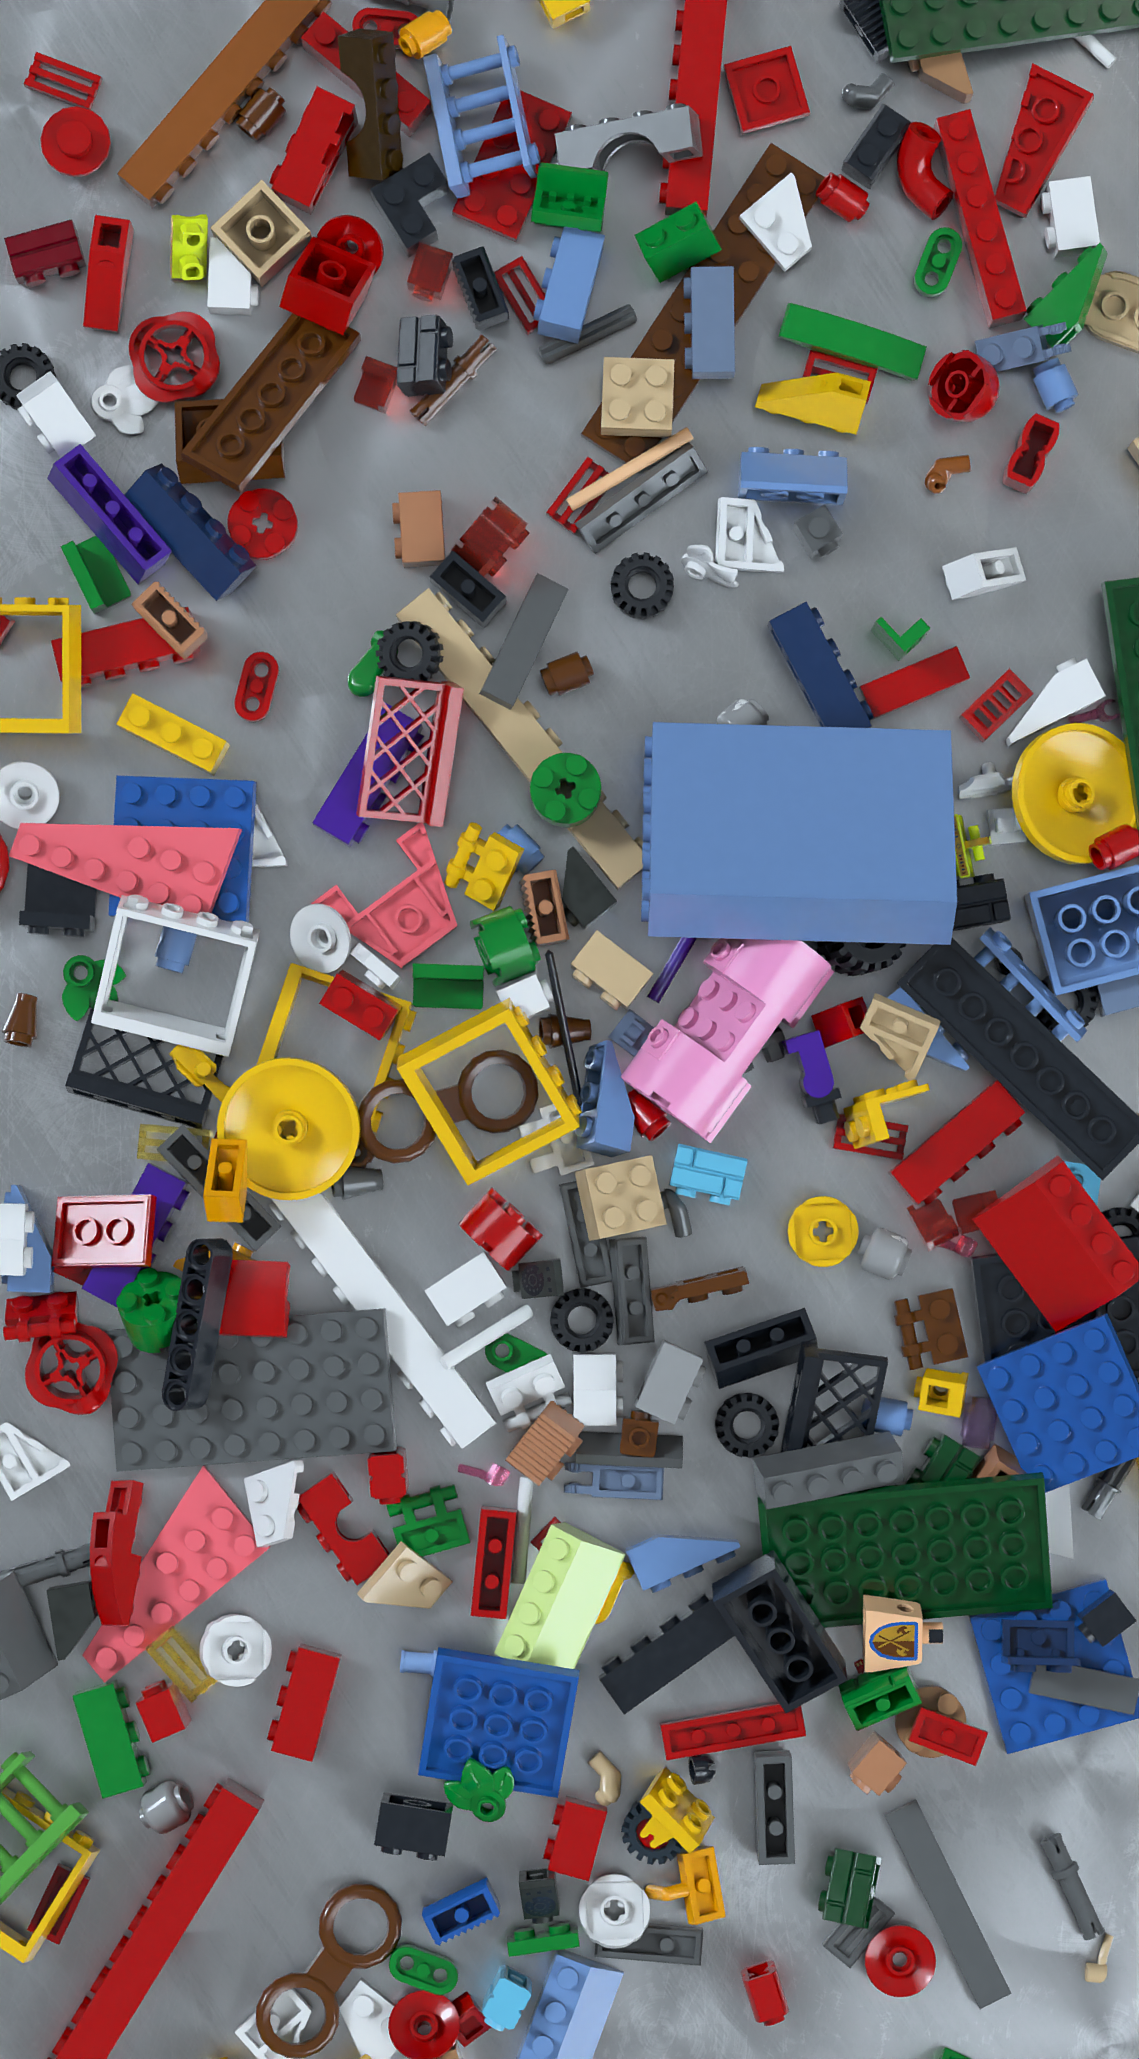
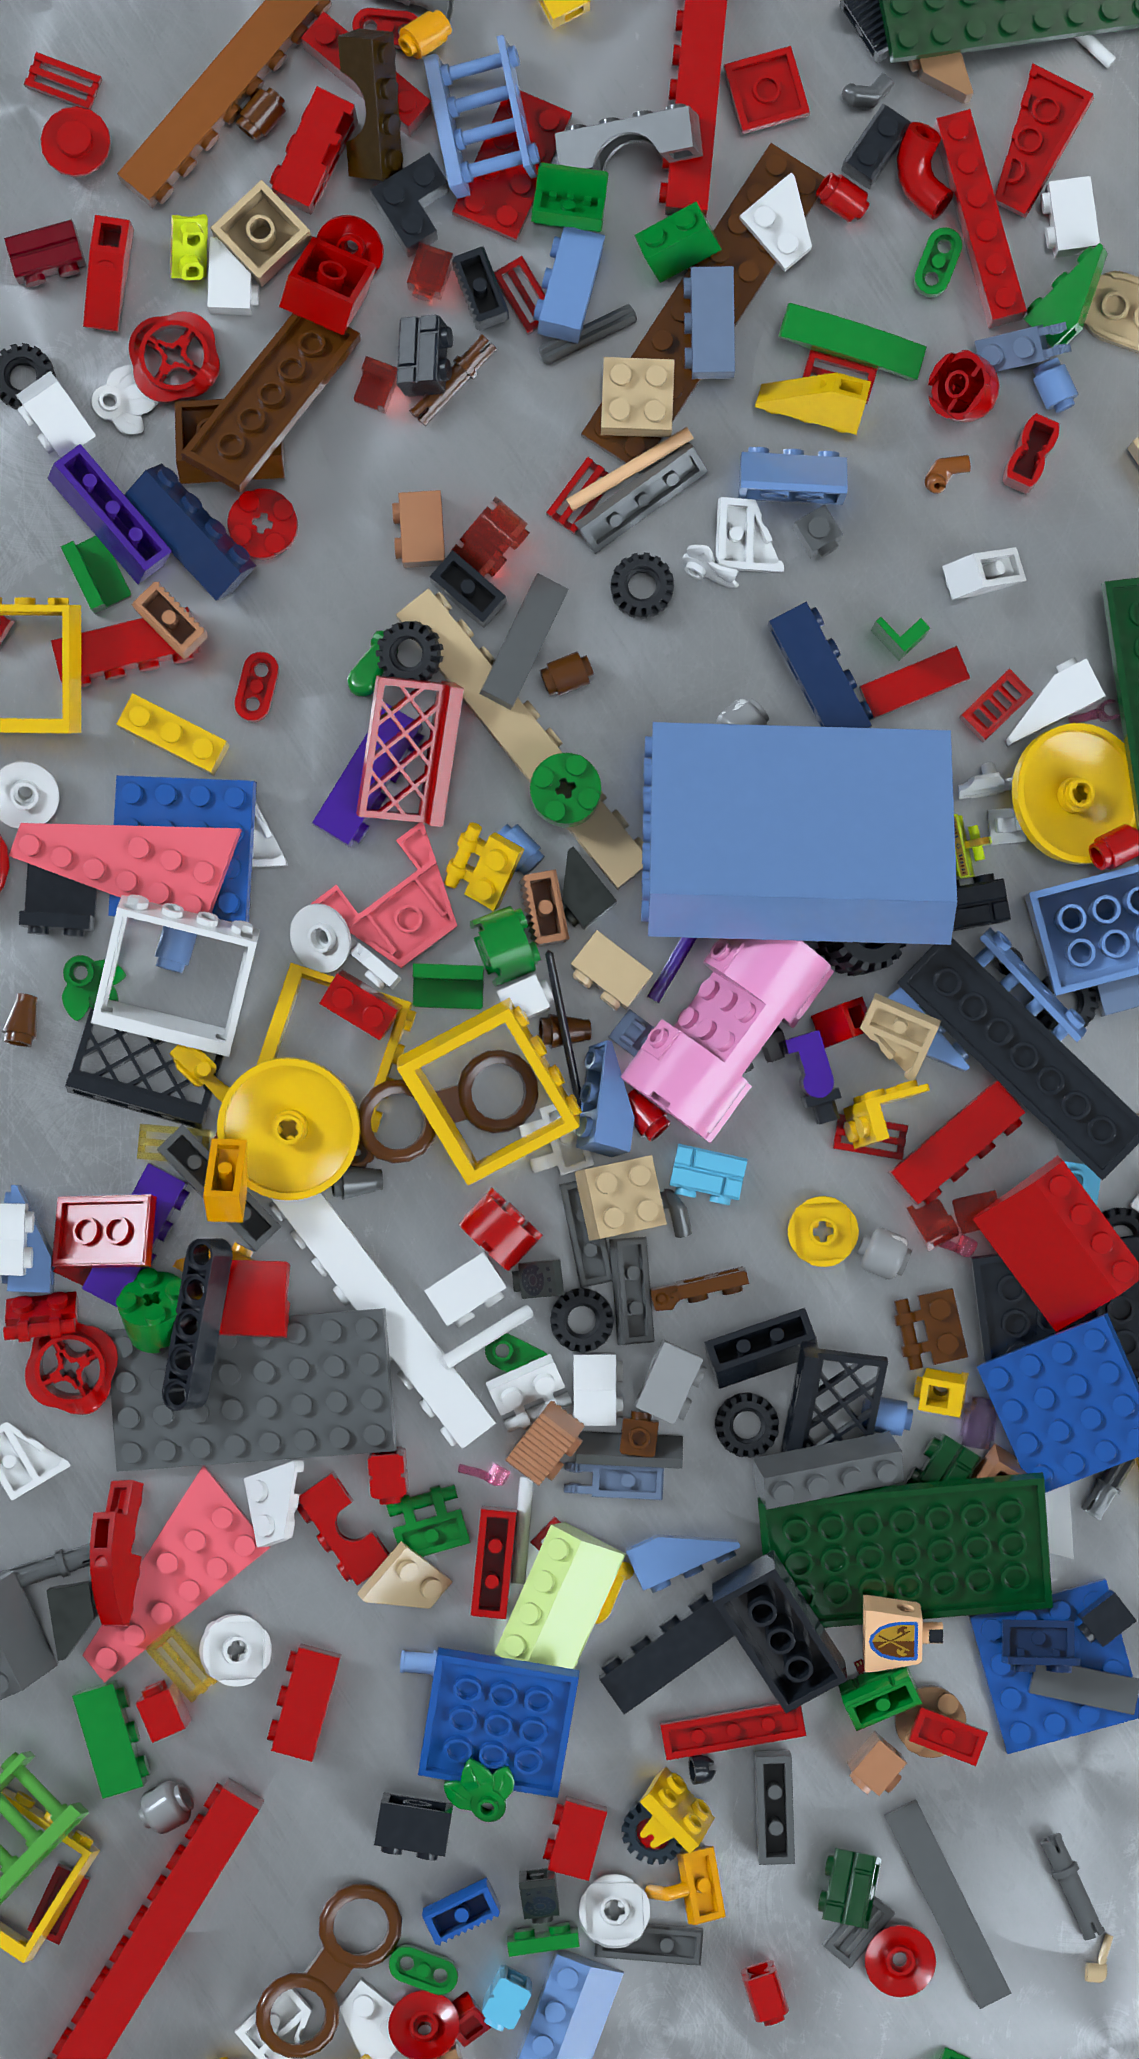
(610, 1779): tan arm -> none

